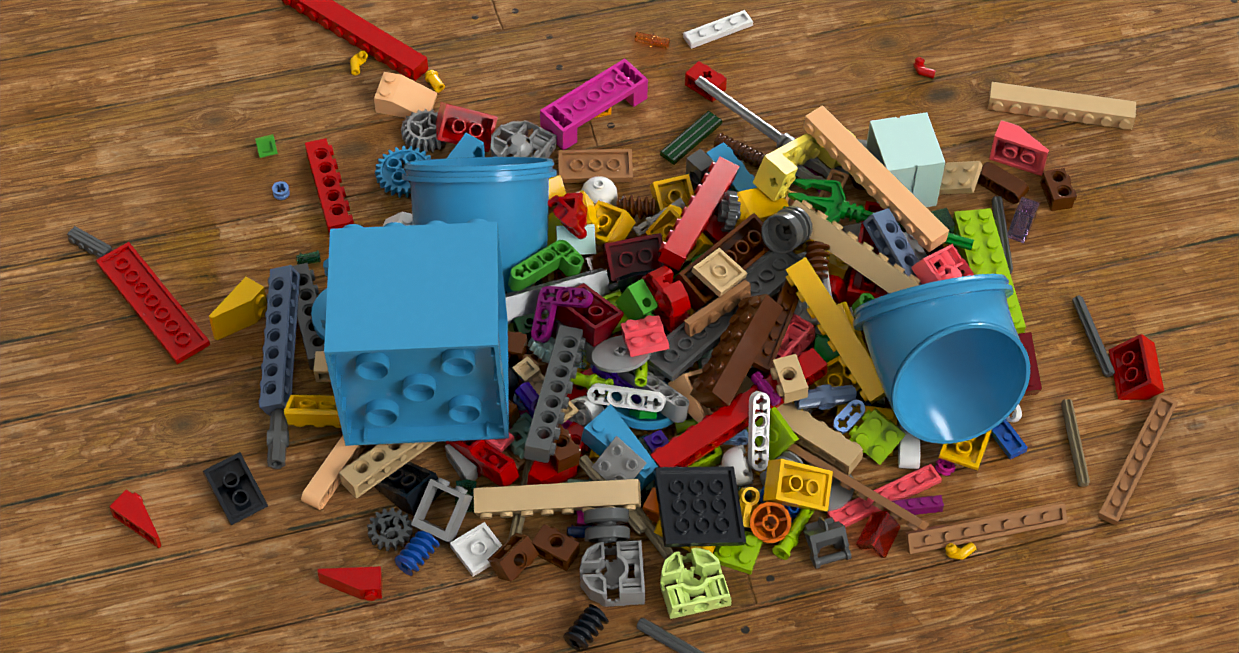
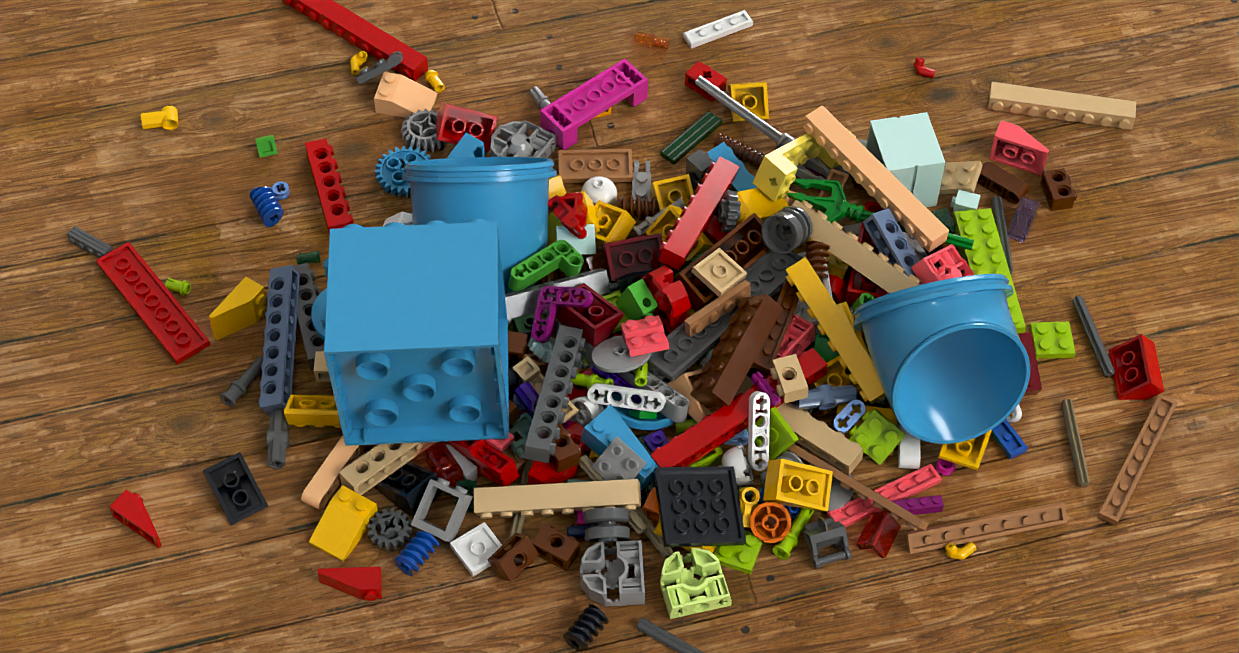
(165, 118): none -> yellow piece
(178, 286): none -> lime pin
(238, 387): none -> dark grey pin
(266, 205): none -> blue piece
(343, 523): none -> yellow slope
(380, 66): none -> dark grey hinge
(444, 464): none -> clear red brick
(540, 98): none -> light grey axle
(641, 182): none -> light grey hinge
(751, 96): none -> yellow slope
(965, 201): none -> light aqua brick
(1052, 340): none -> lime plate

